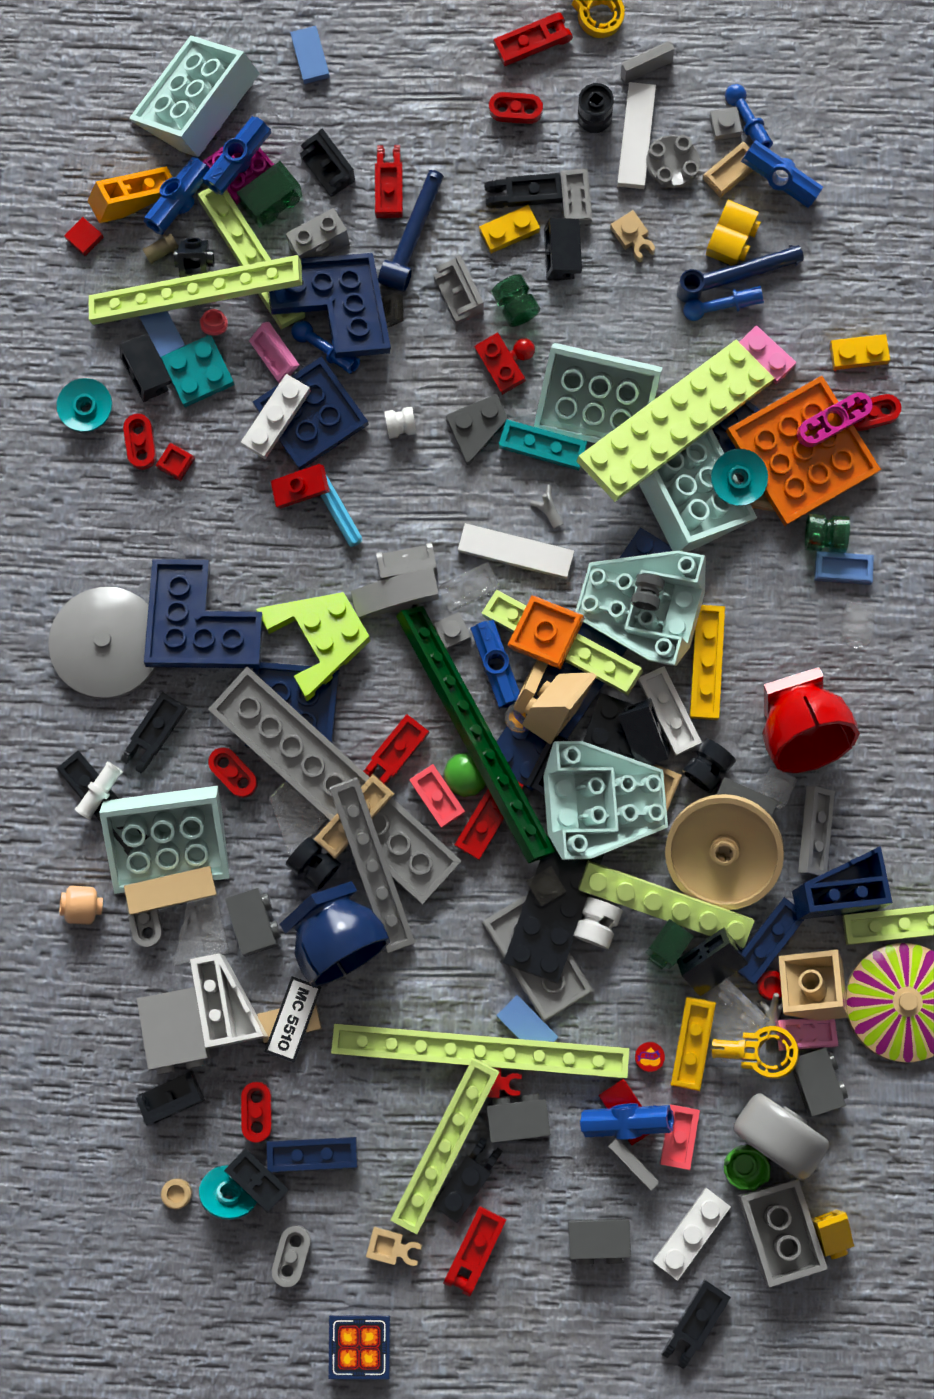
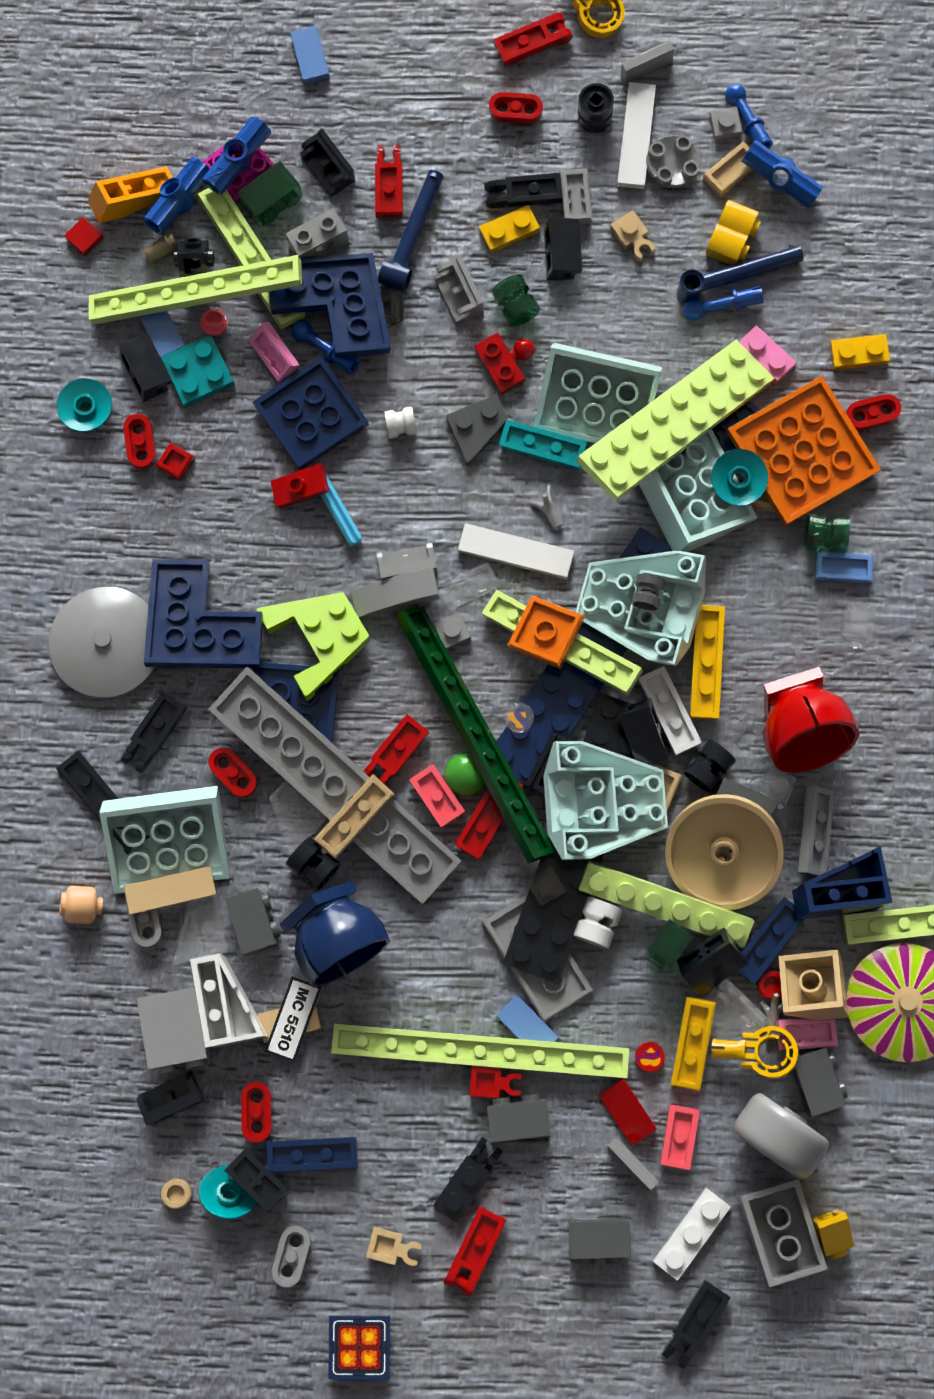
(98, 790): white pin -> none
(195, 94): light aqua slope -> none
(275, 416): white plate -> none
(371, 862): light grey plate -> none
(444, 1146): yellowish green plate -> none
(489, 648): blue piece -> none
(530, 686): tan tile -> none
(557, 704): tan slope -> none
(627, 1121): blue piece -> none
(746, 1168): bright green hair -> none
(837, 408): dark pink beam -> none

